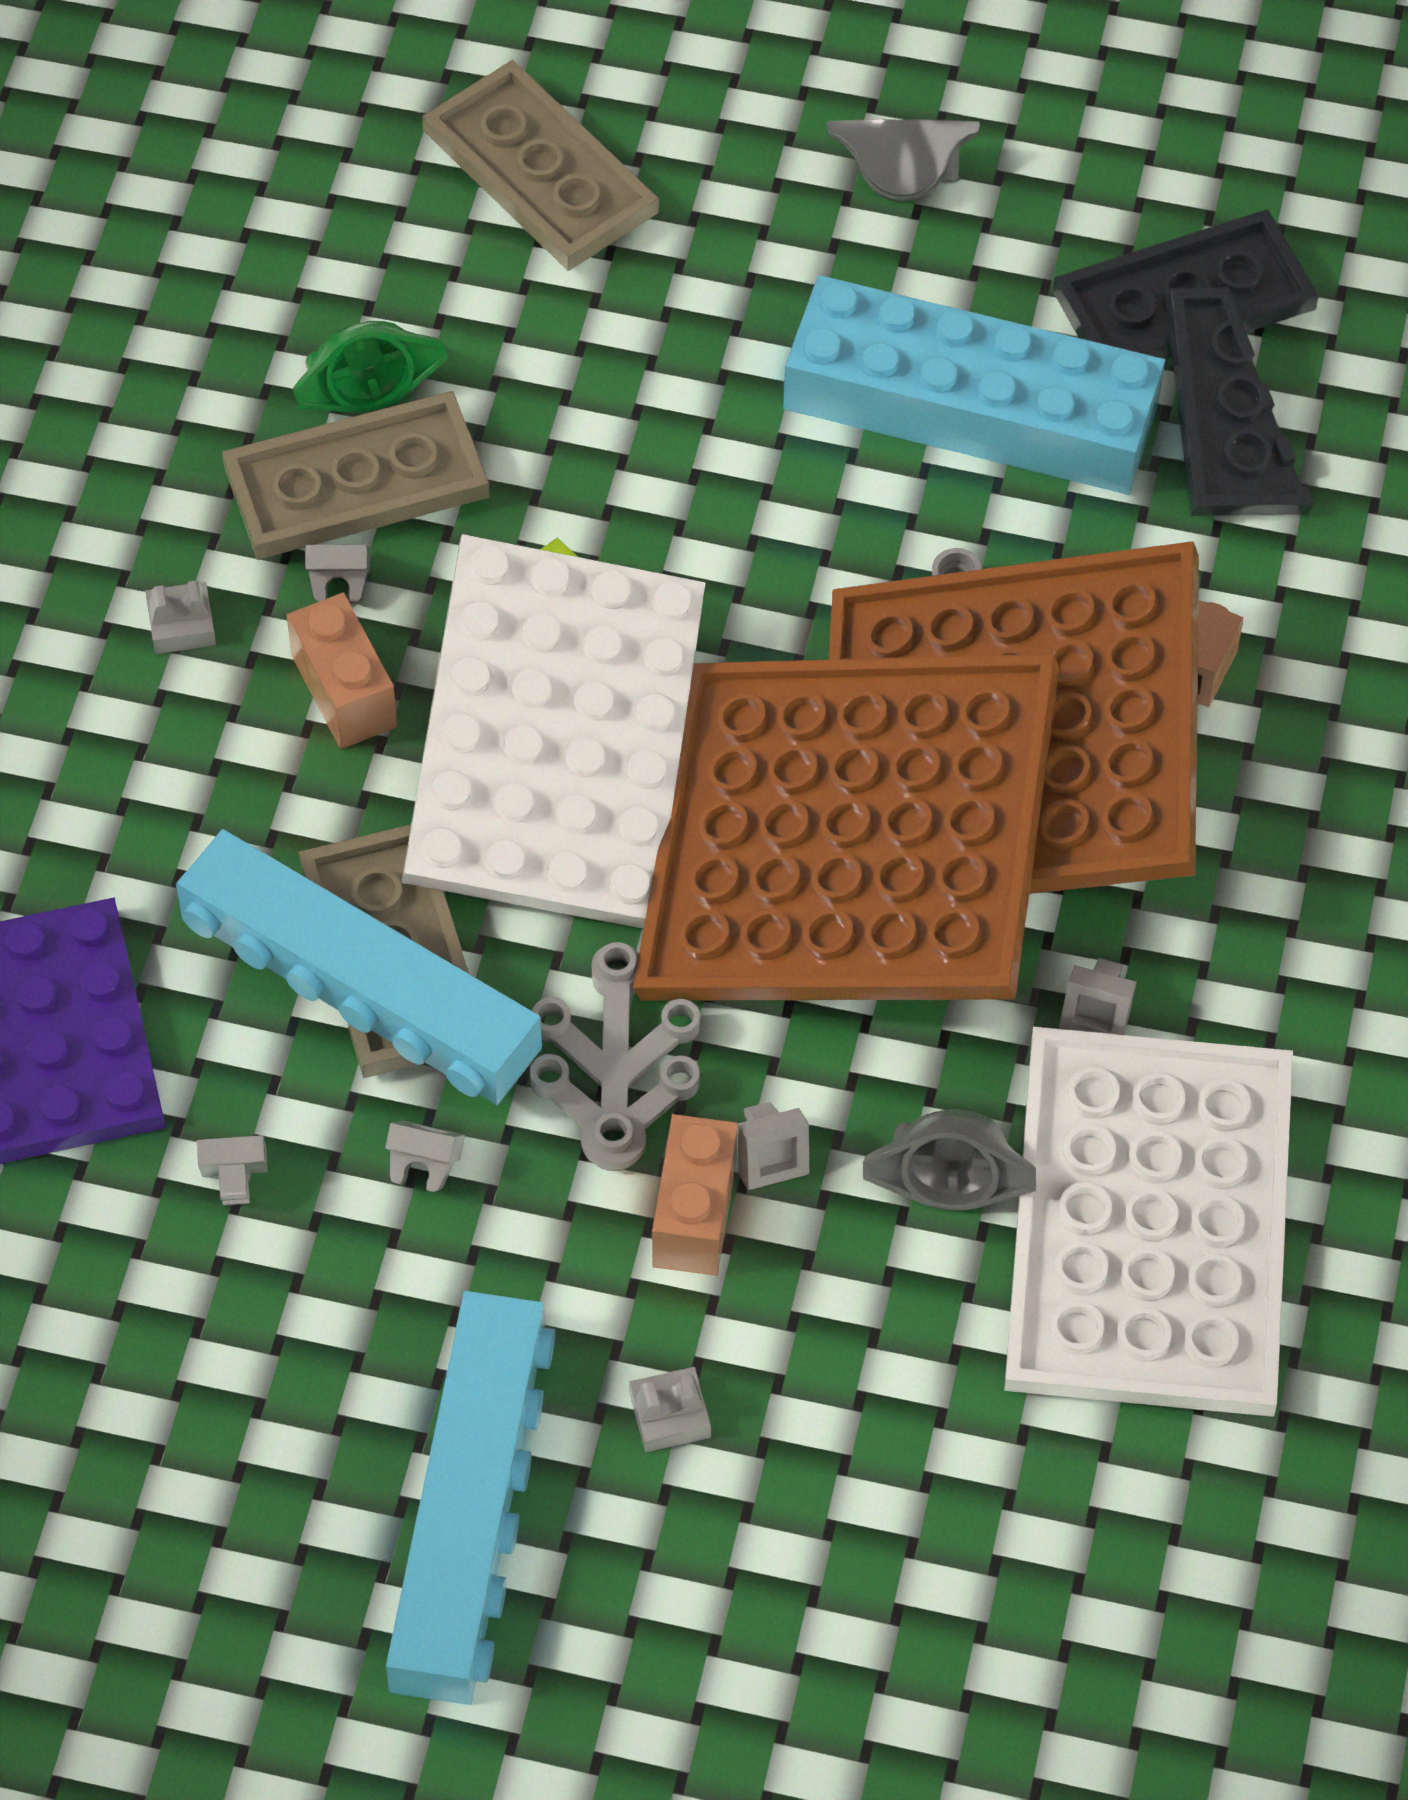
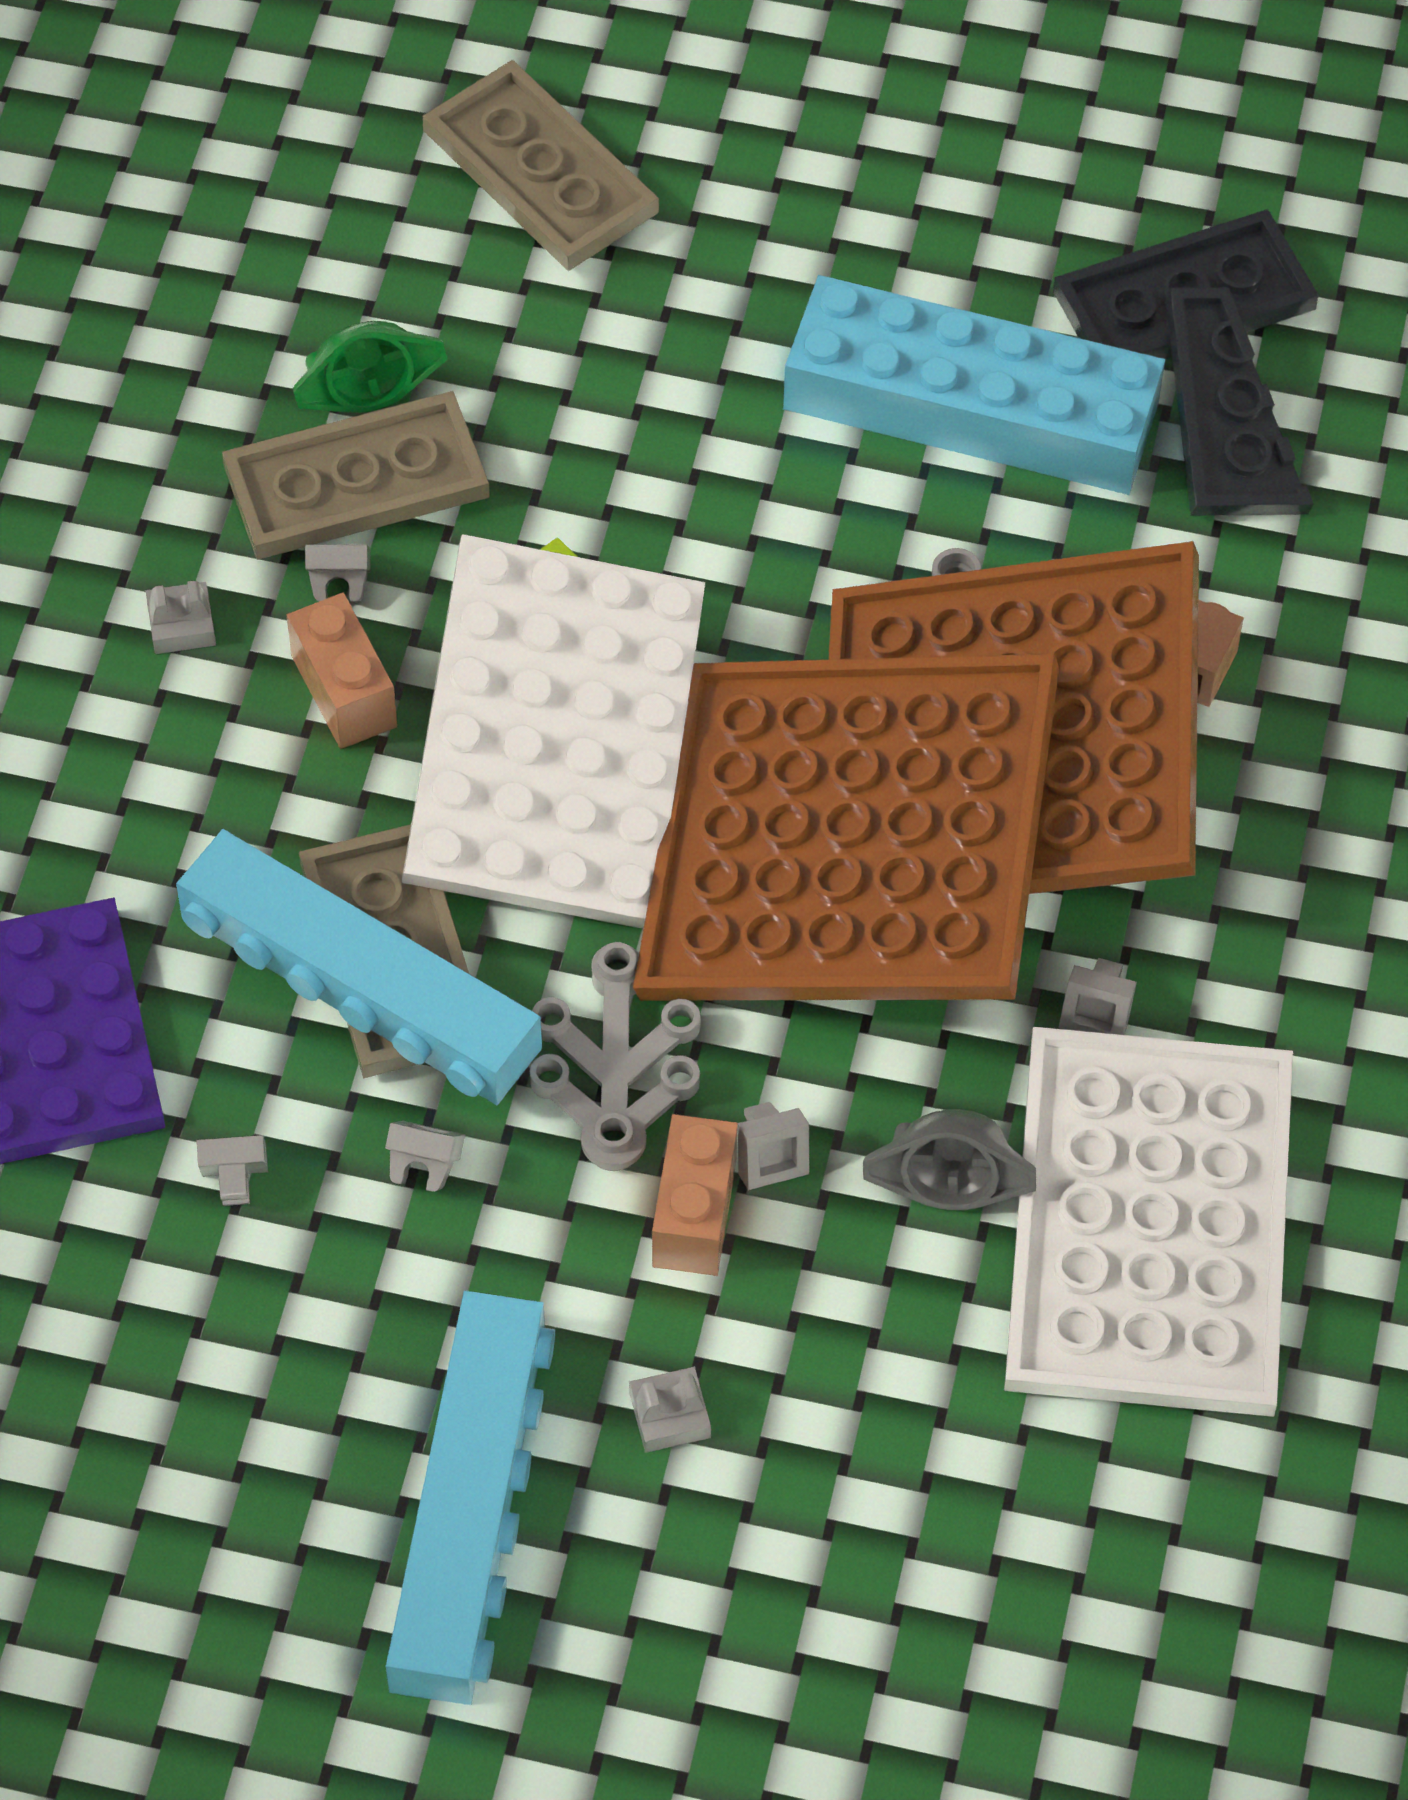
(905, 156): dark grey hat -> none

